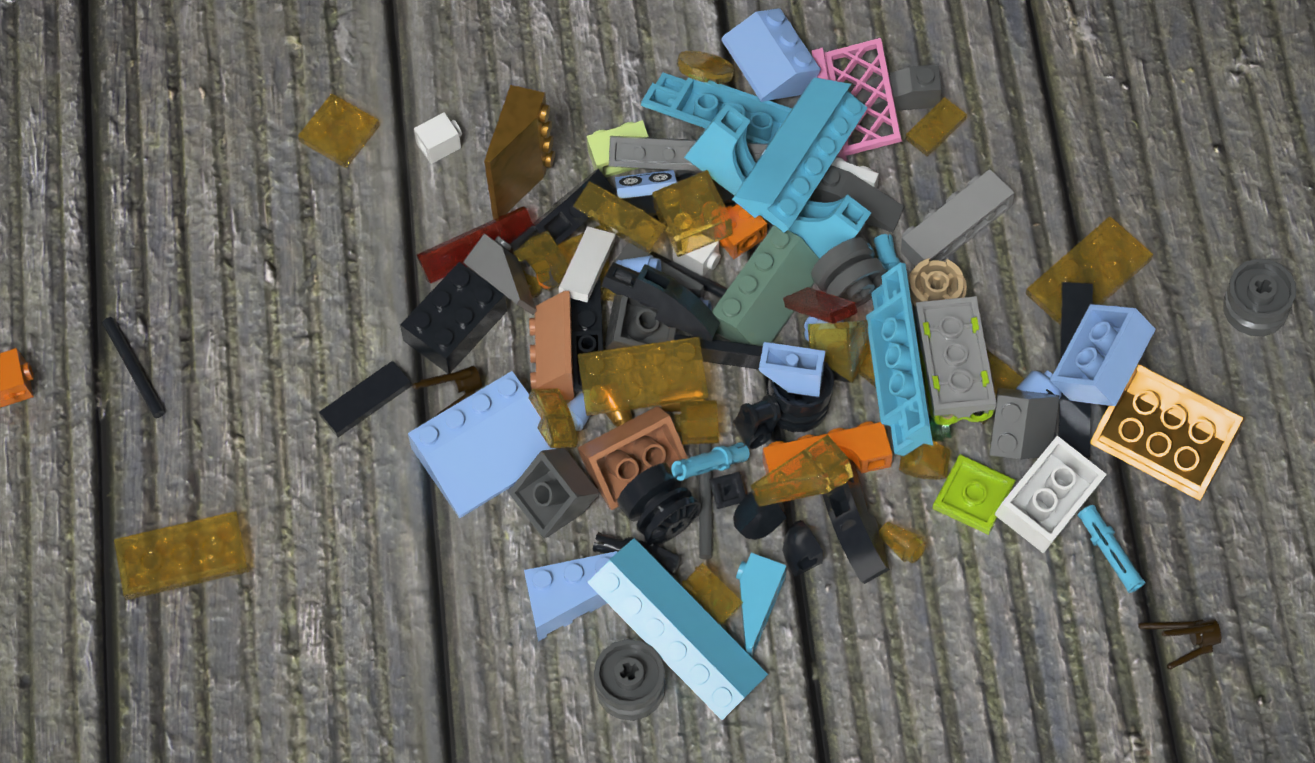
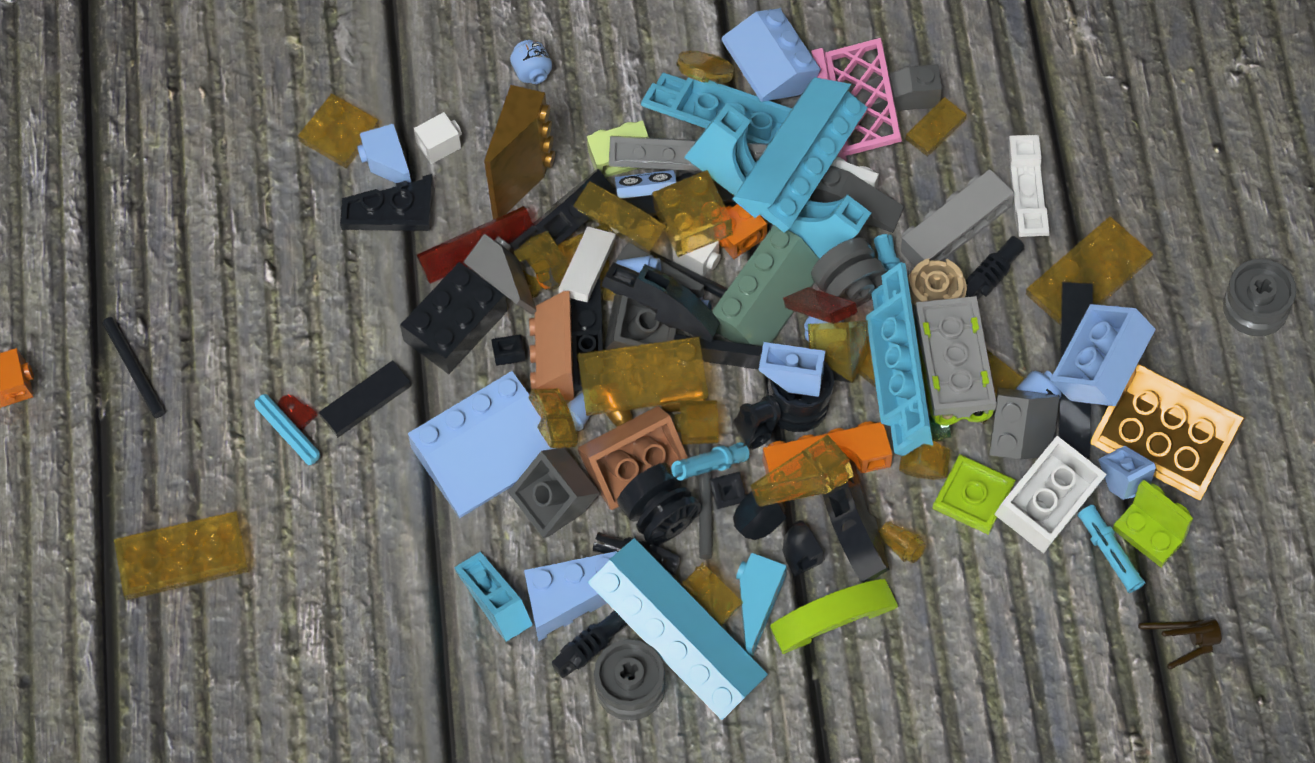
(287, 429): none -> medium azure axle
(300, 415): none -> clear red piece
(384, 154): none -> light blue slope
(394, 209): none -> black wing
(464, 381): dark brown plant -> none
(494, 596): none -> medium azure slope
(508, 350): none -> black tile
(531, 62): none -> light blue head
(587, 644): none -> black hinge
(832, 612): none -> lime slope
(993, 269): none -> black hinge
(1027, 186): none -> white slope
(1125, 471): none -> light blue slope
(1154, 524): none -> lime bracket

